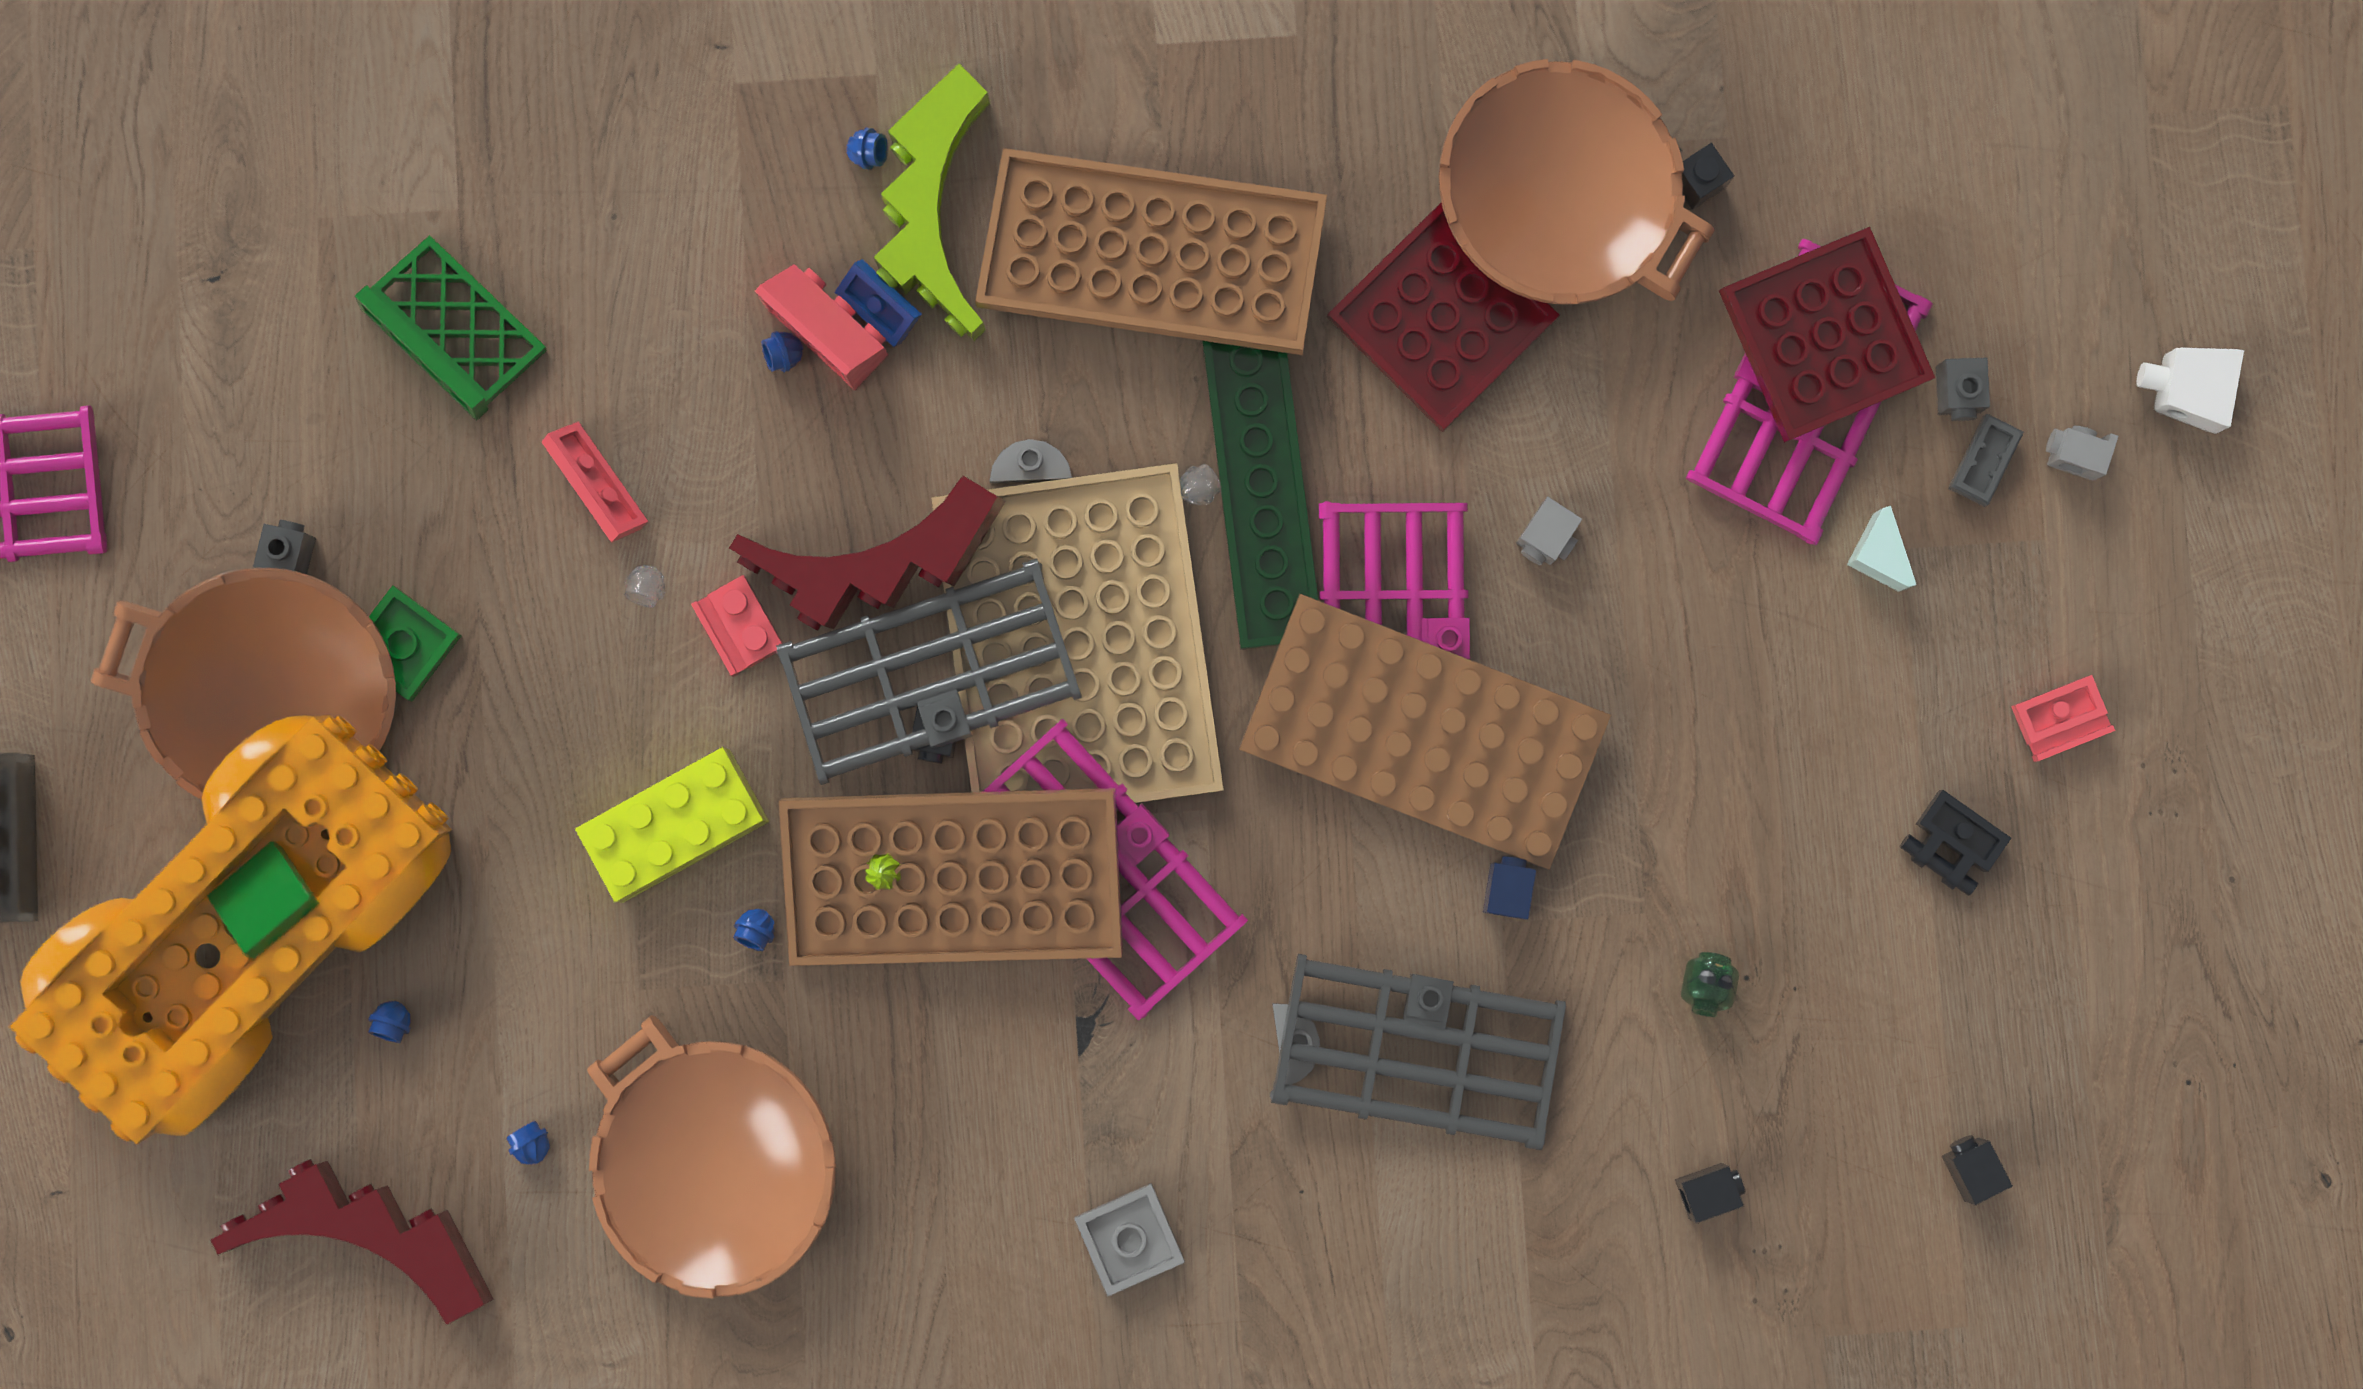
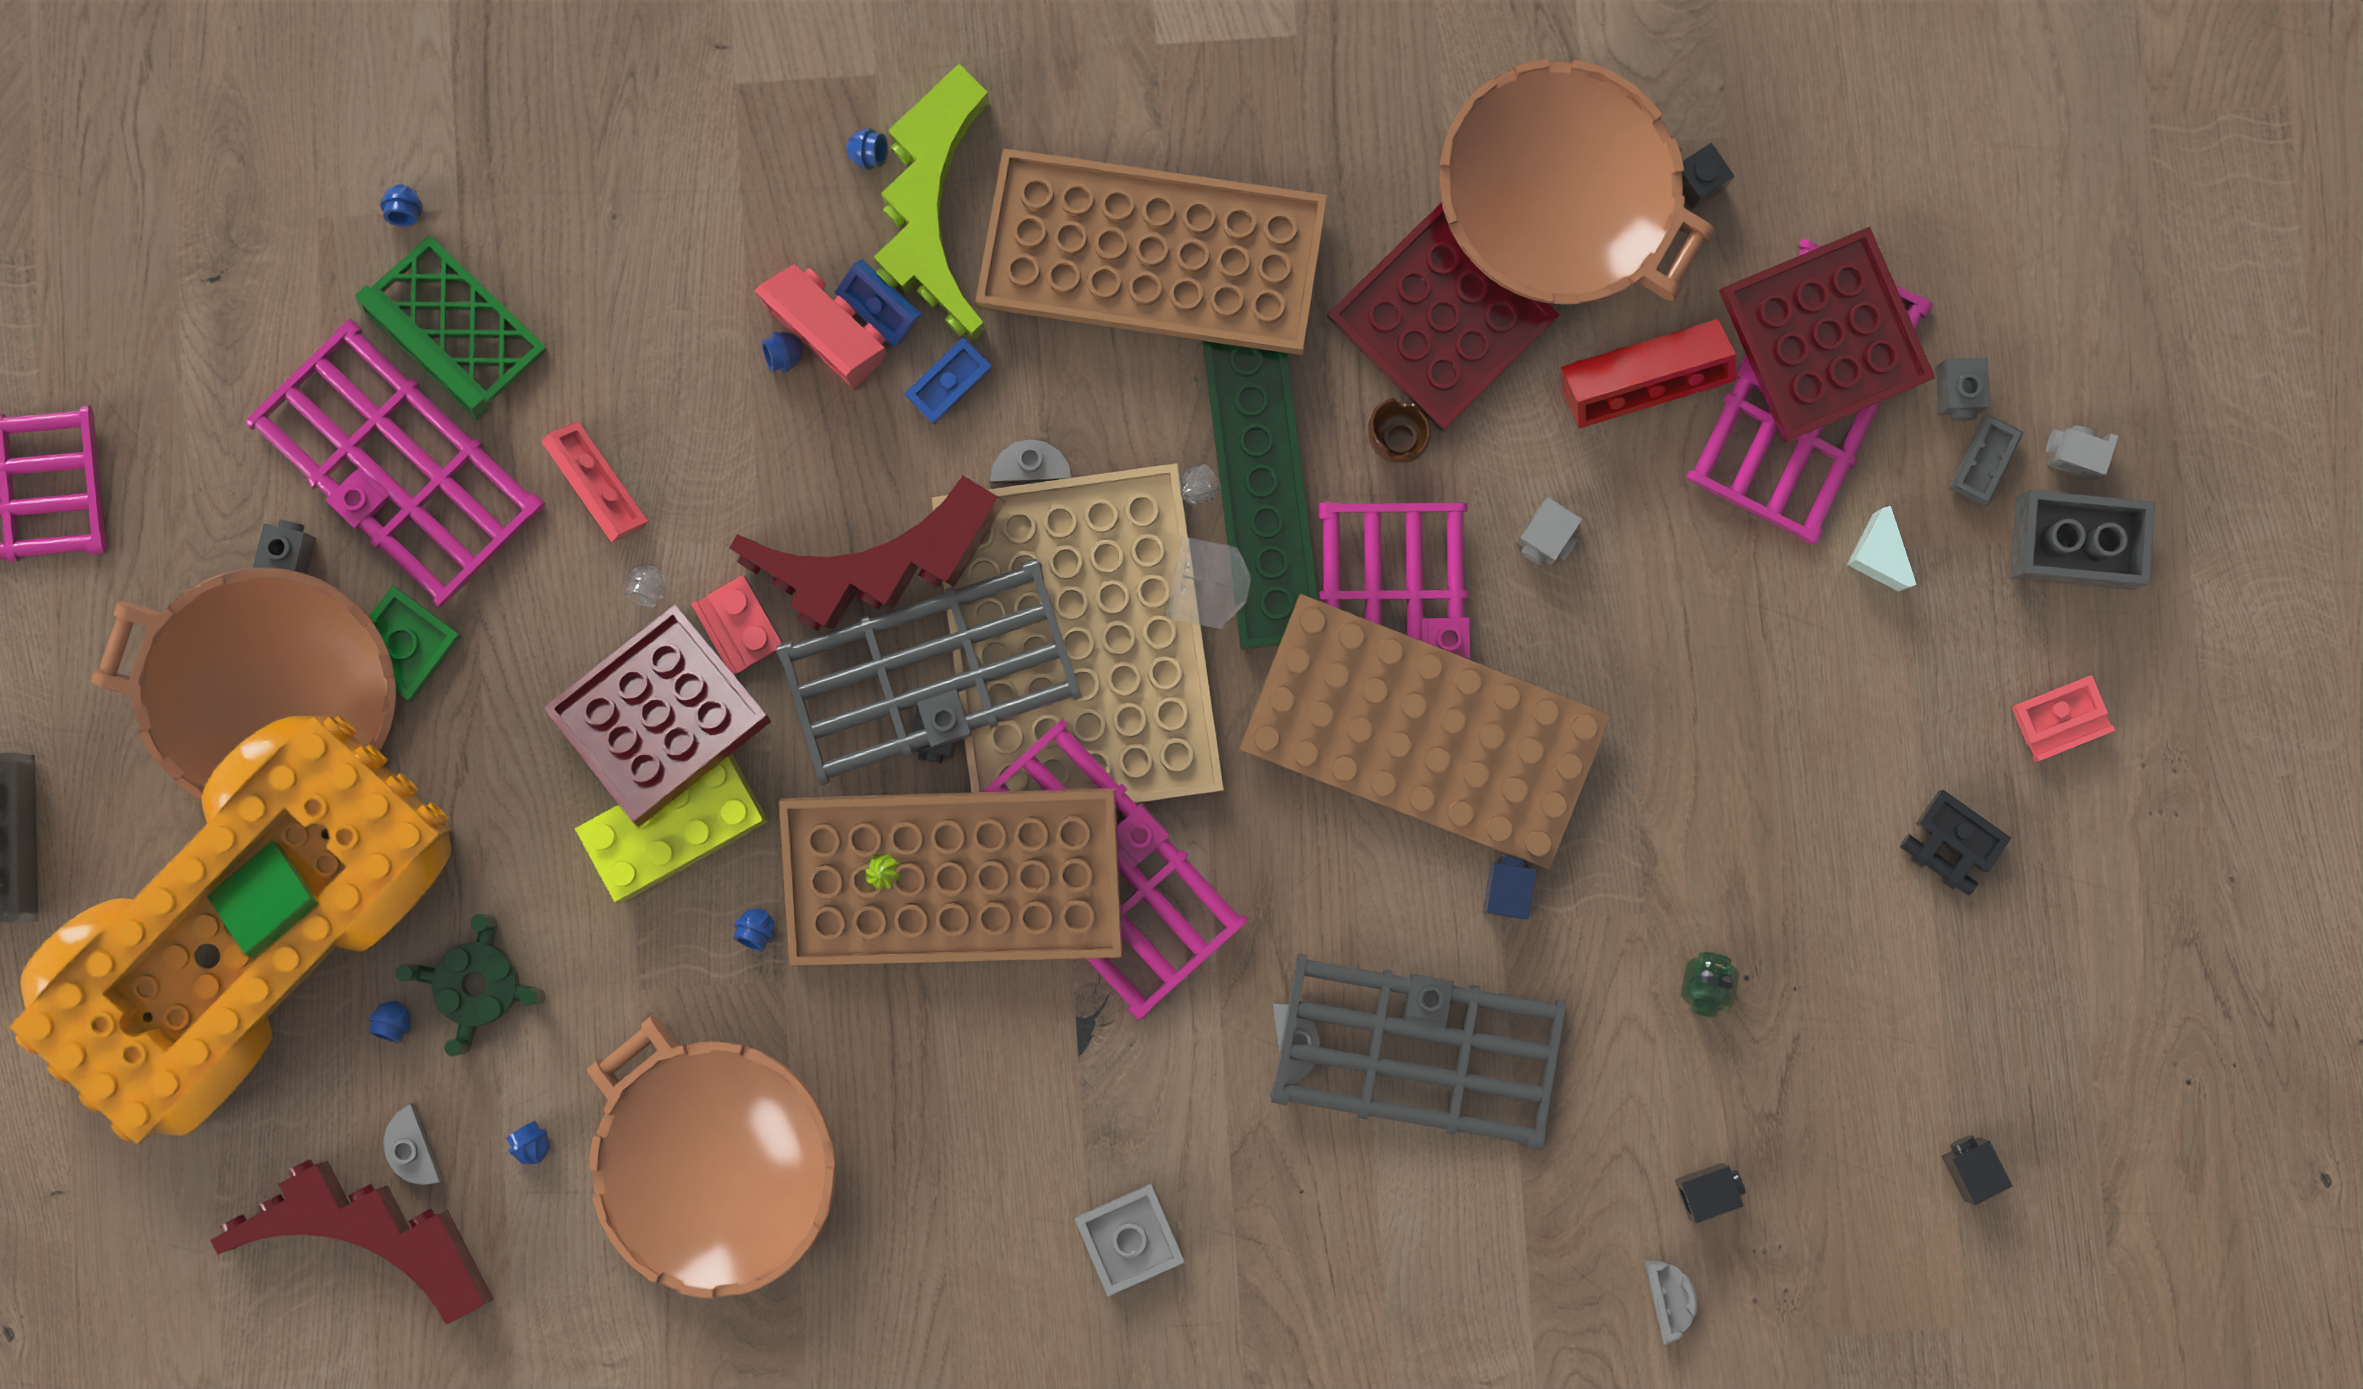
(372, 487): none -> dark pink door
(401, 205): none -> blue plate
(409, 1149): none -> light grey plate
(449, 984): none -> dark green plate
(656, 715): none -> plate
(948, 381): none -> blue plate
(1208, 583): none -> clear slope
(1398, 431): none -> reddish brown hair
(1648, 373): none -> red brick
(1672, 1298): none -> light grey plate
(2082, 540): none -> dark grey brick
(2195, 385): white torso -> none

